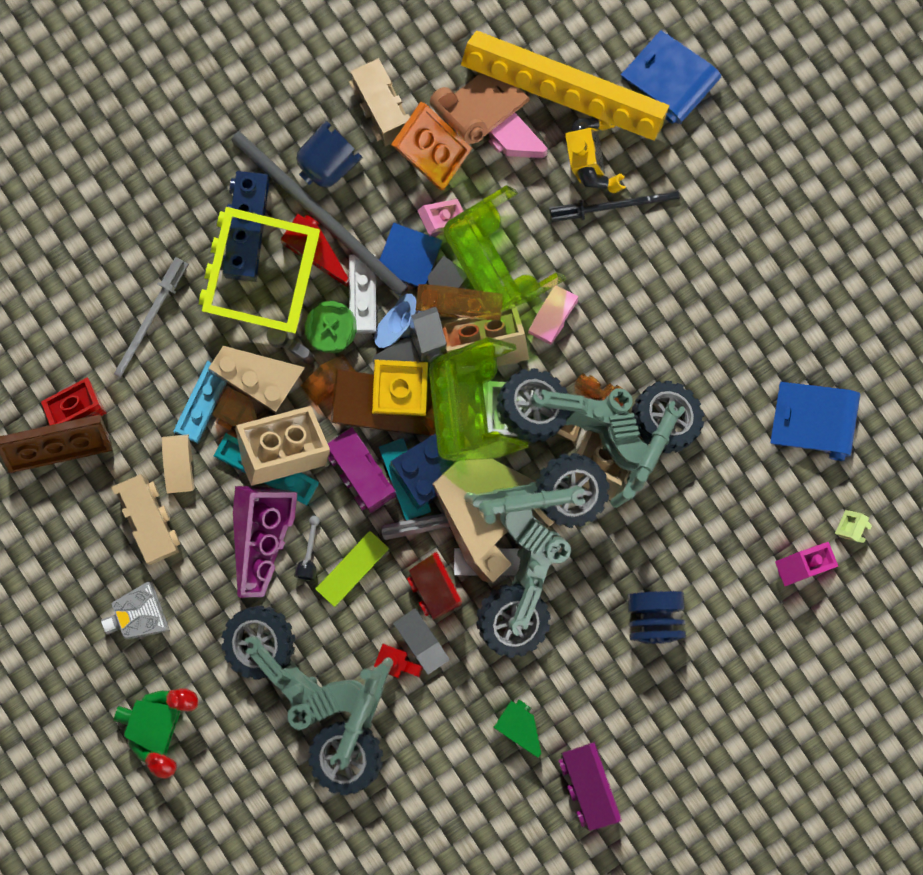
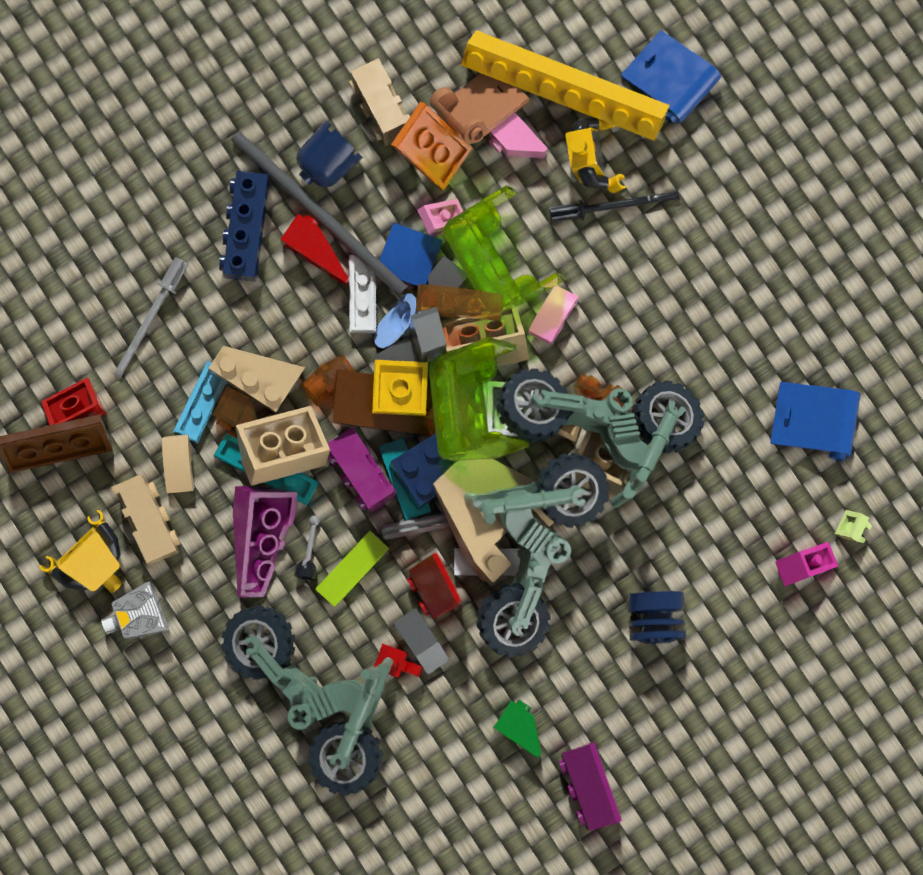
(90, 560): none -> yellow torso
(152, 726): green torso -> none
(213, 270): neon yellow window -> none
(280, 338): flat silver piece -> none
(330, 327): bright green tile -> none

